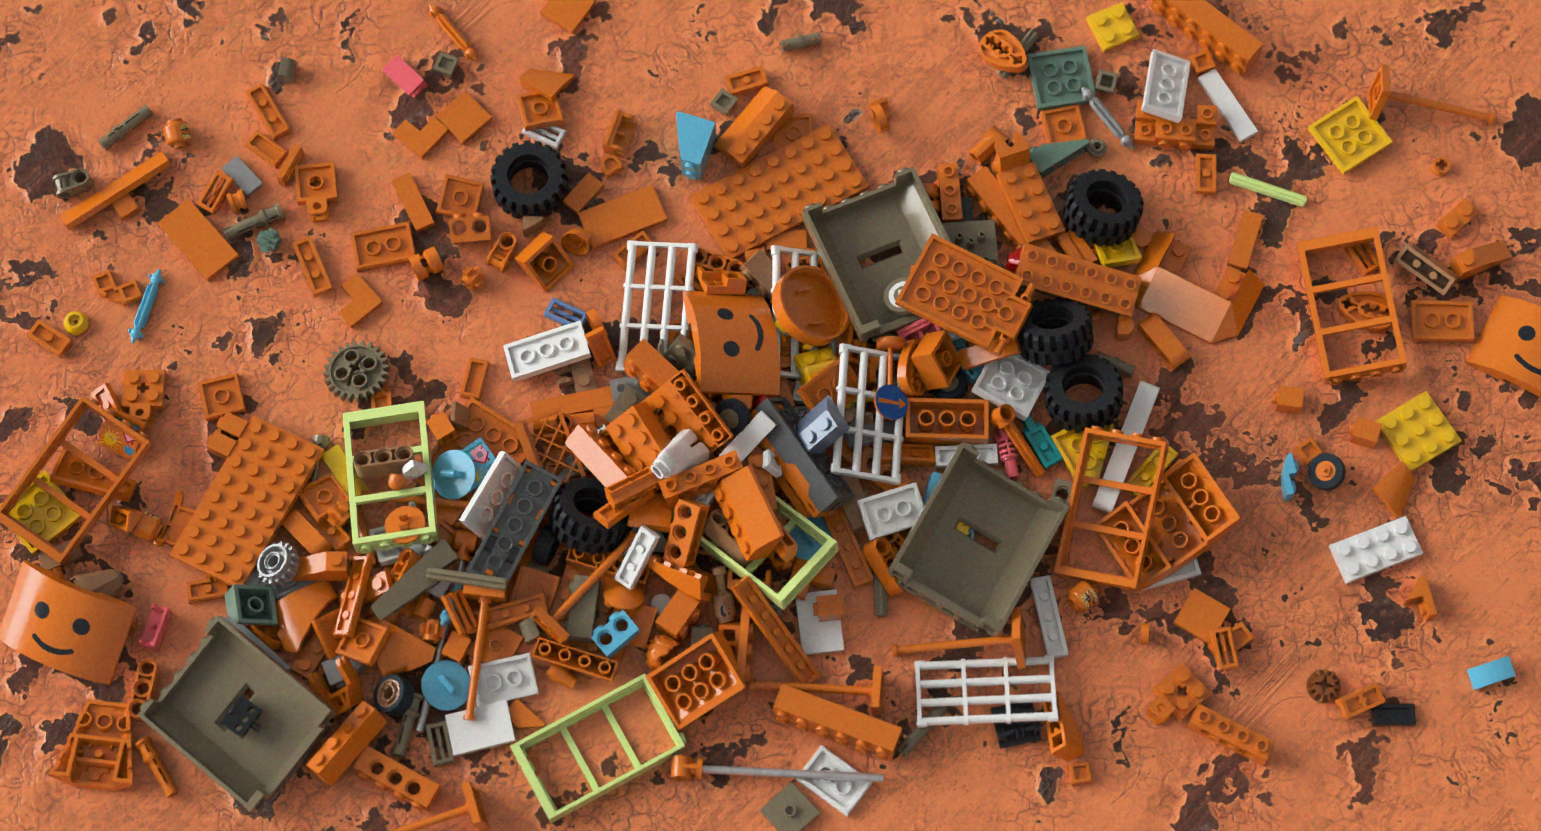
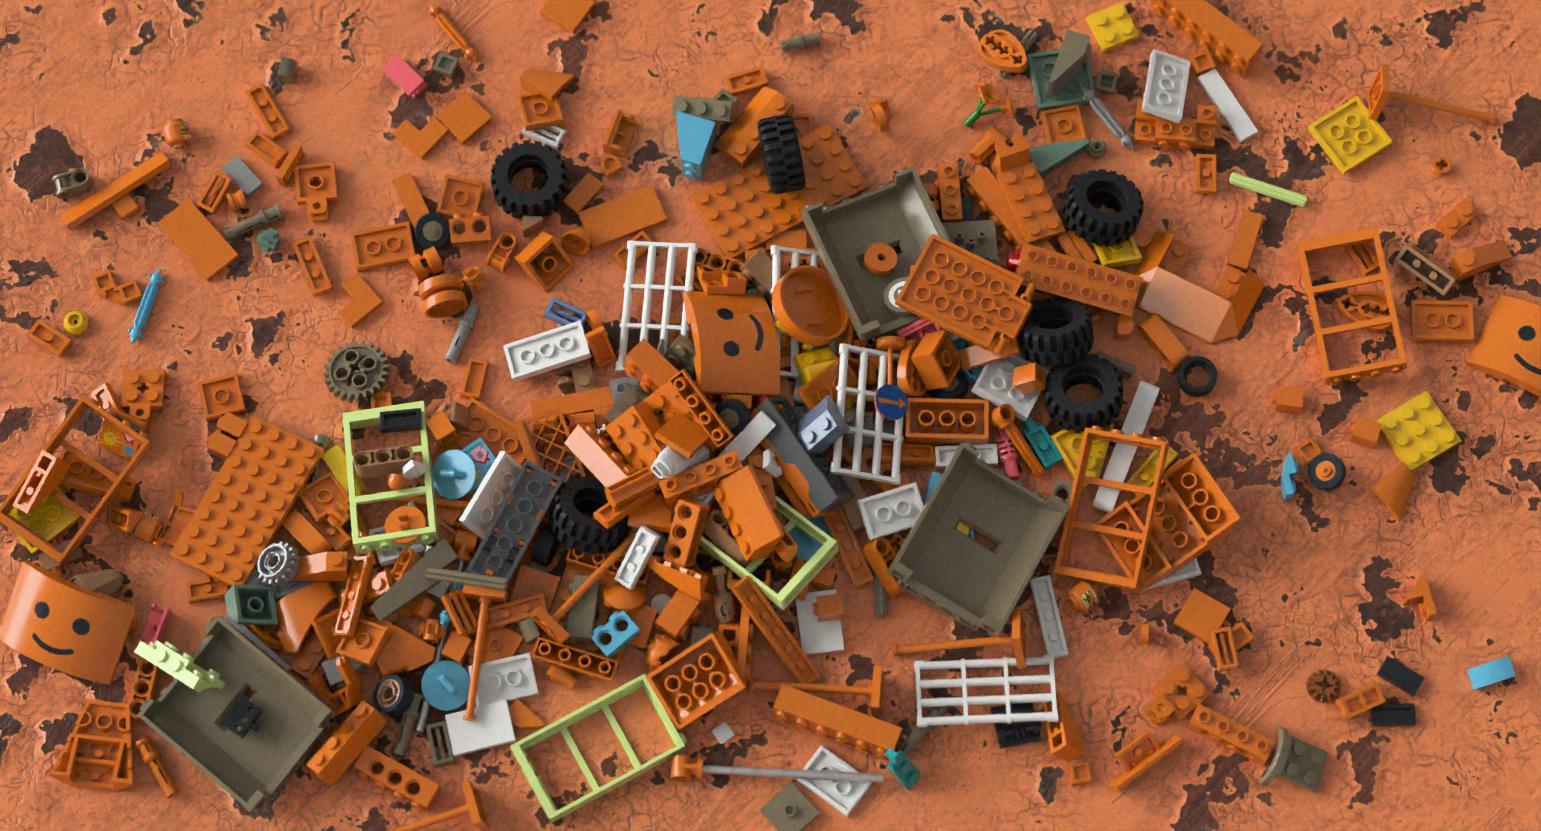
(41, 481): none -> orange slope
(118, 133): dark tan pin -> none
(181, 667): none -> yellowish green bracket
(401, 420): none -> black tile
(432, 230): none -> black wheel
(442, 296): none -> orange wheel
(465, 325): none -> light grey pin
(682, 435): none -> orange tile
(706, 108): none -> dark tan brick
(723, 733): none -> white sticker
(781, 154): none -> black tyre
(877, 266): none -> orange piece
(902, 768): none -> teal hinge
(989, 95): none -> orange plant
(1029, 378): none -> orange brick
(1072, 56): none -> dark tan slope
(1140, 755): none -> orange bracket
(1197, 391): none -> black tyre
(1295, 762): none -> dark tan piece
(1375, 550): white plate -> none
(1400, 676): none -> black tile

